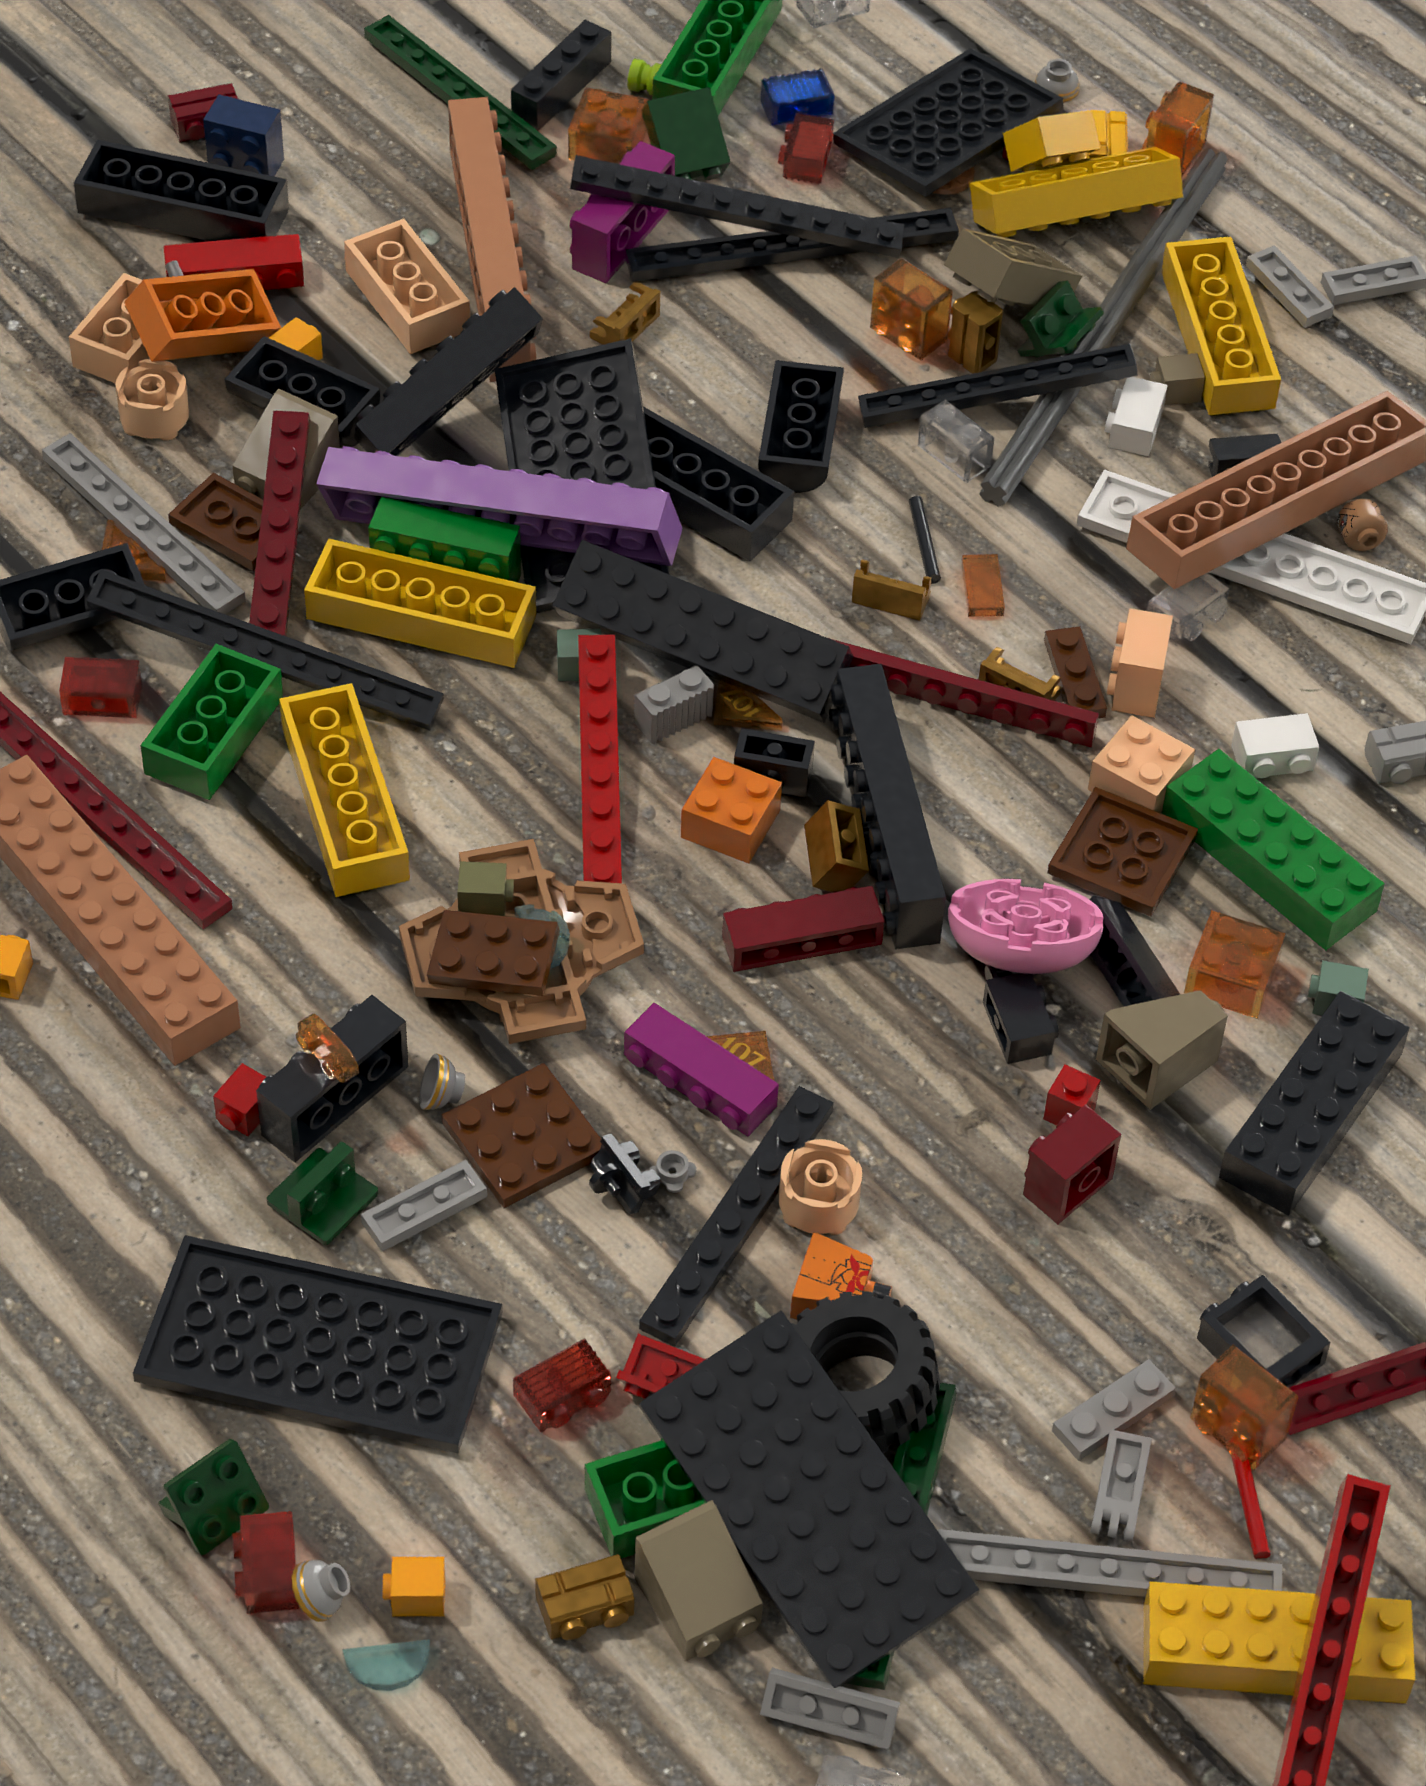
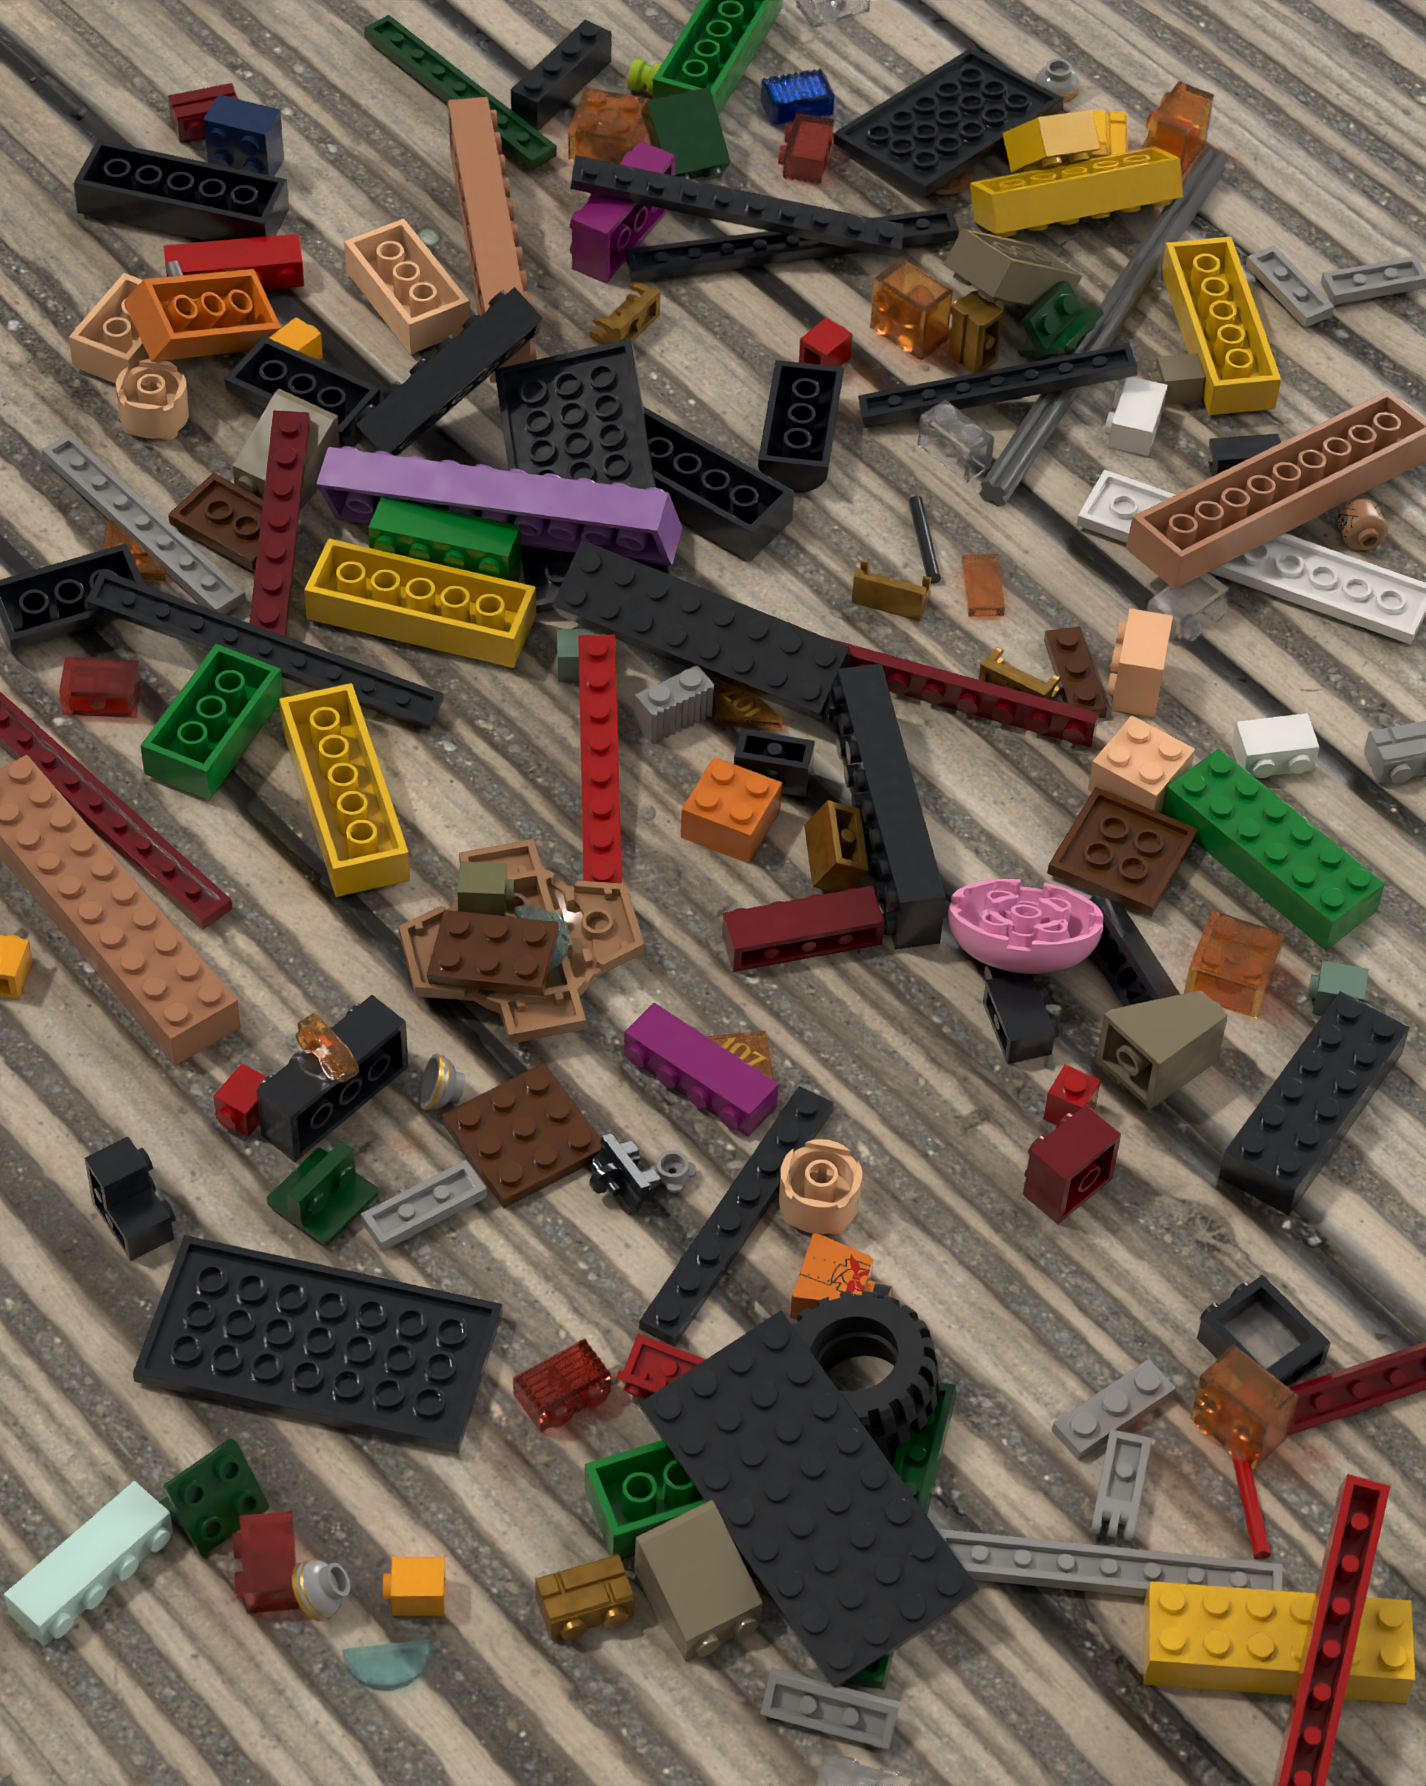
(89, 1564): none -> light aqua brick
(127, 1198): none -> black brick
(826, 344): none -> red brick

